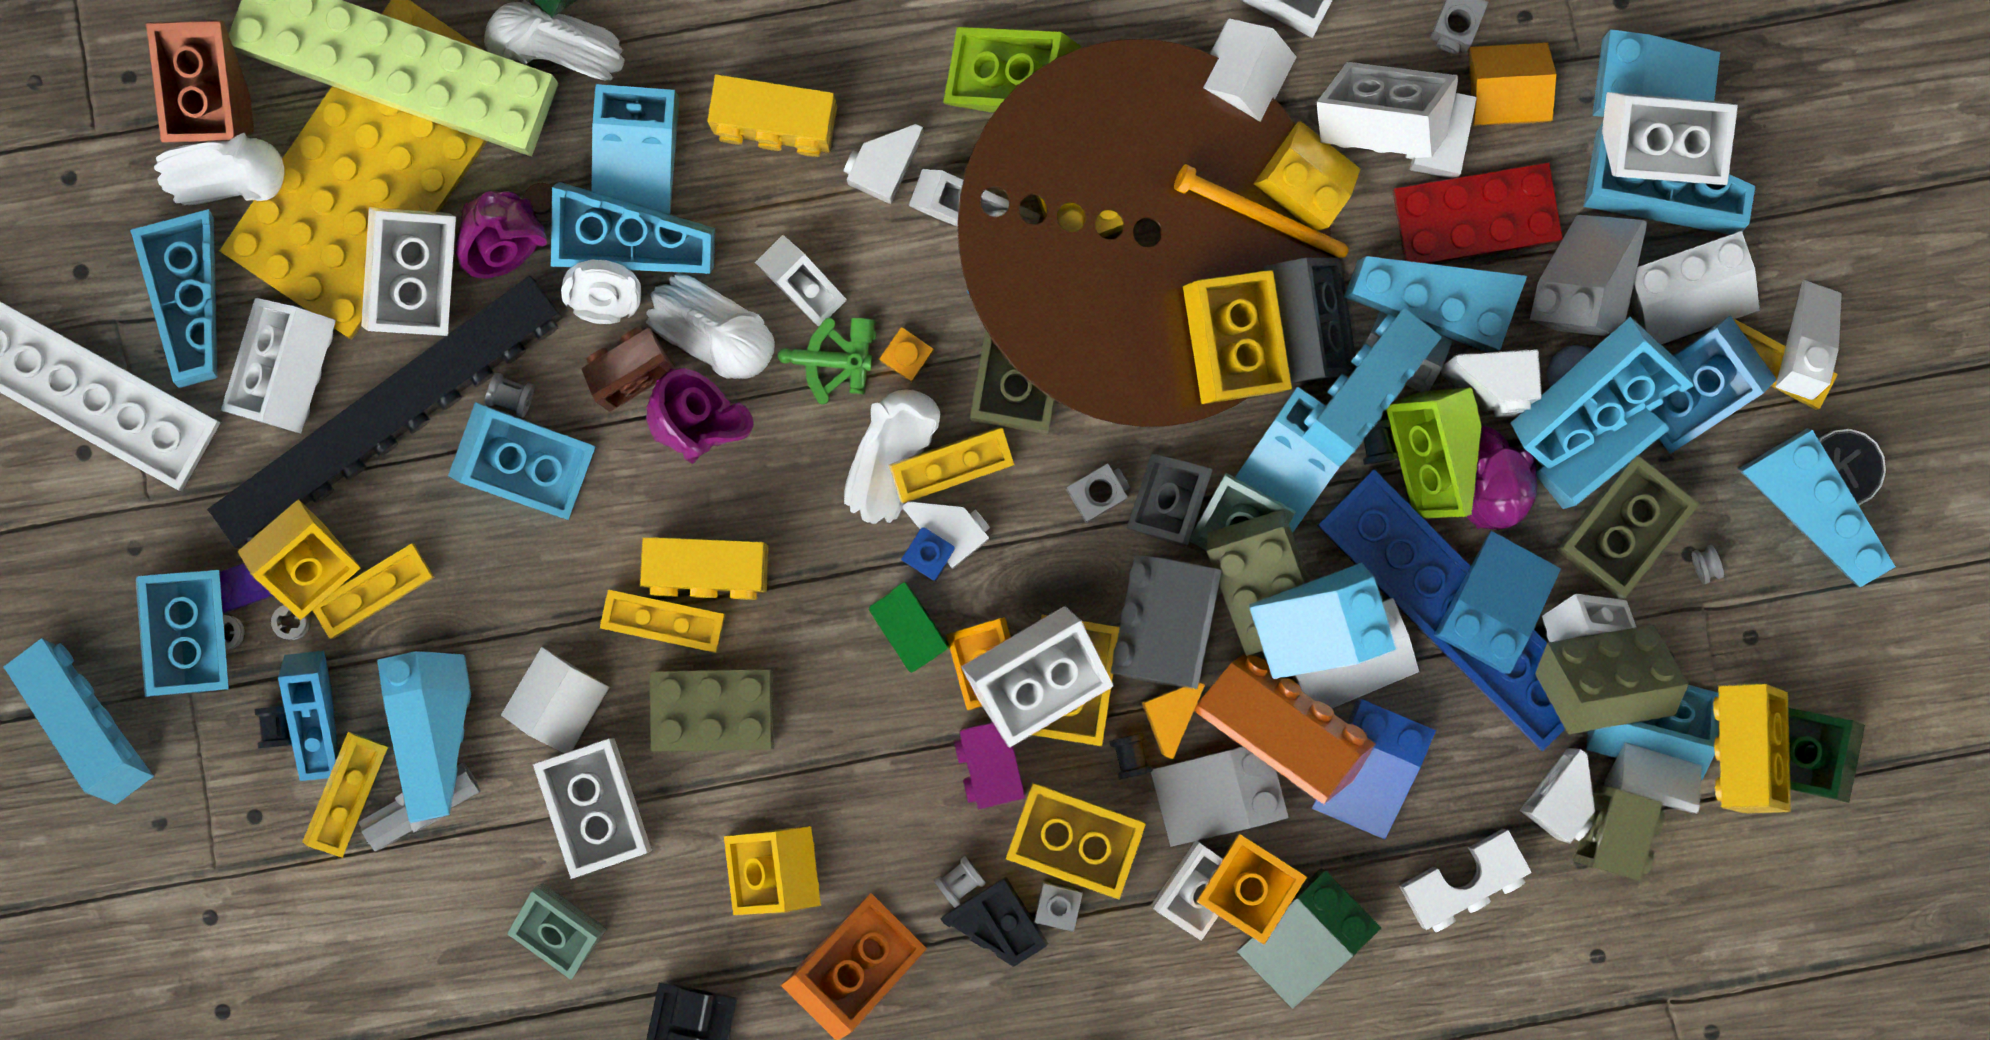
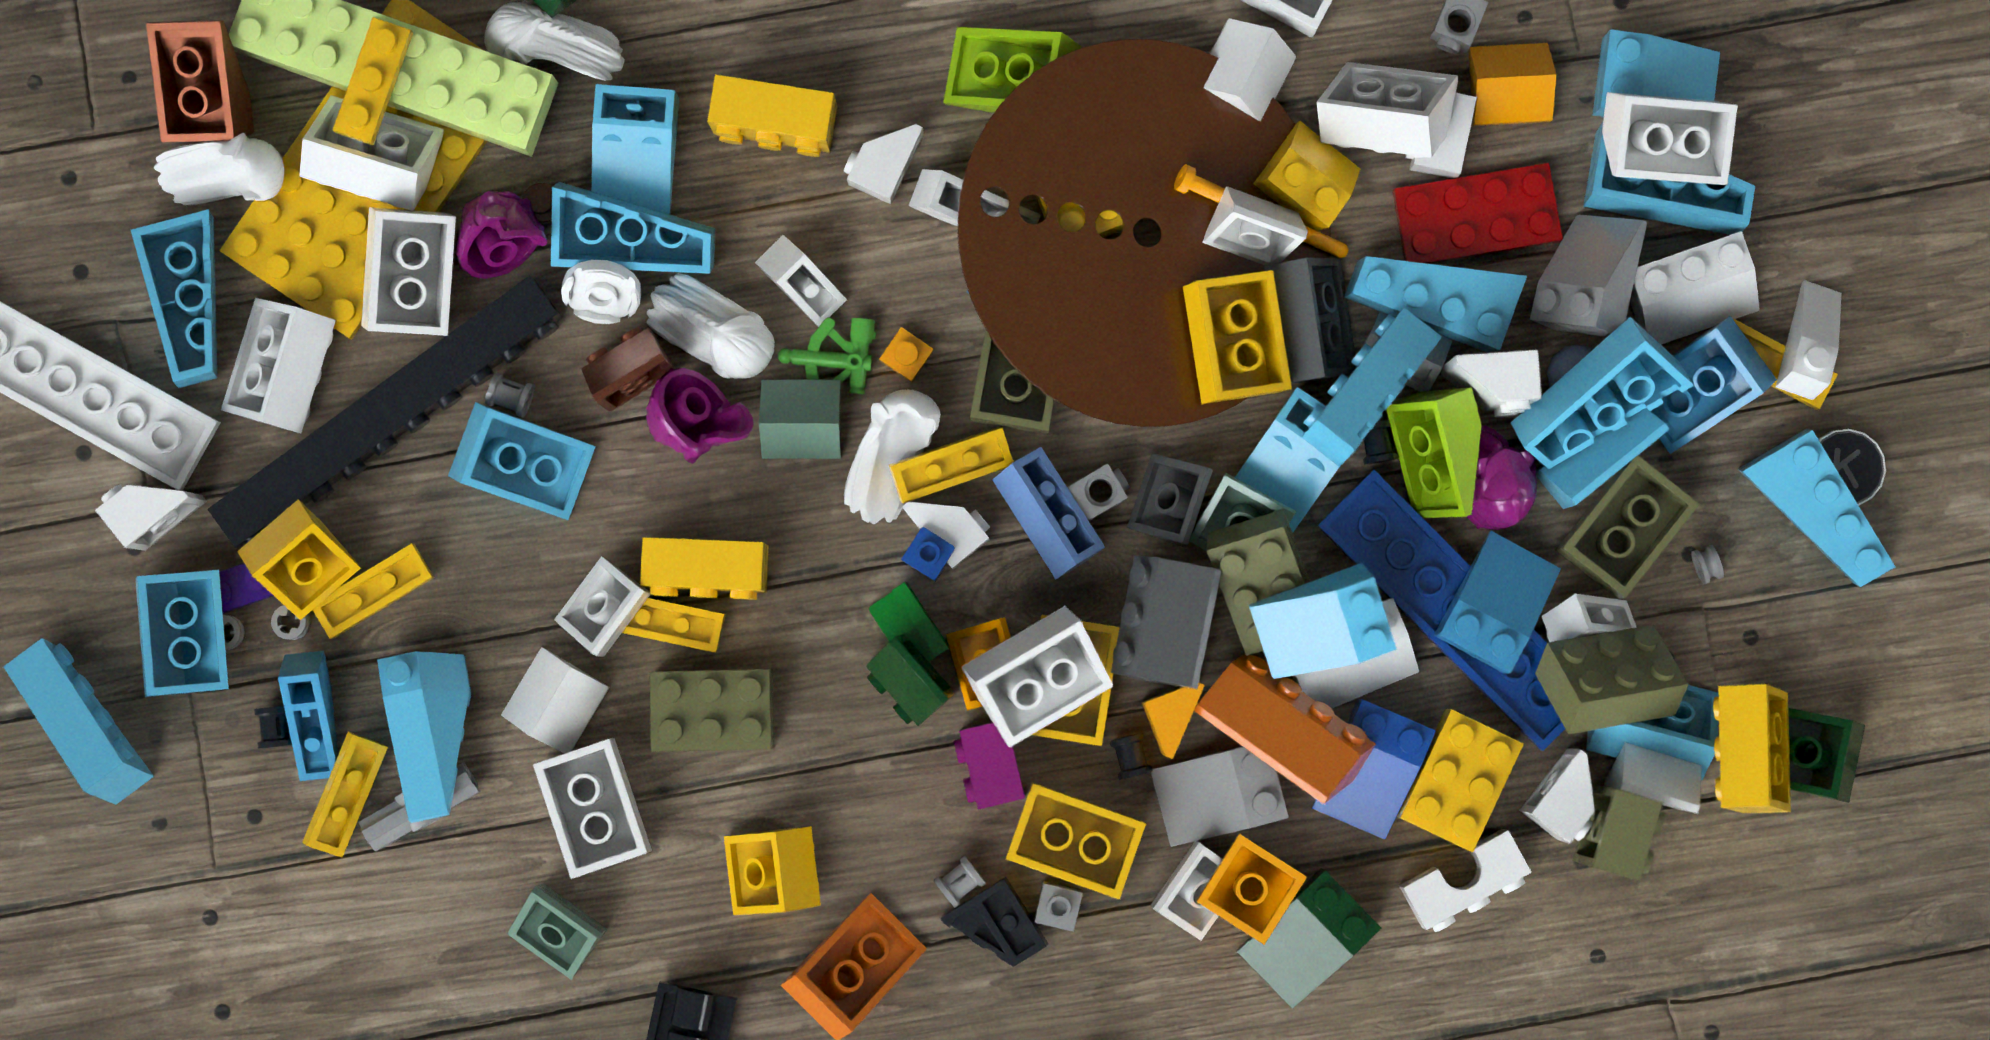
(145, 514): none -> white slope
(372, 81): none -> yellow plate
(388, 171): none -> white slope
(602, 607): none -> white slope
(800, 418): none -> sand green slope
(909, 680): none -> dark green slope
(1048, 513): none -> medium blue brick
(1254, 228): none -> white slope
(1460, 780): none -> yellow brick

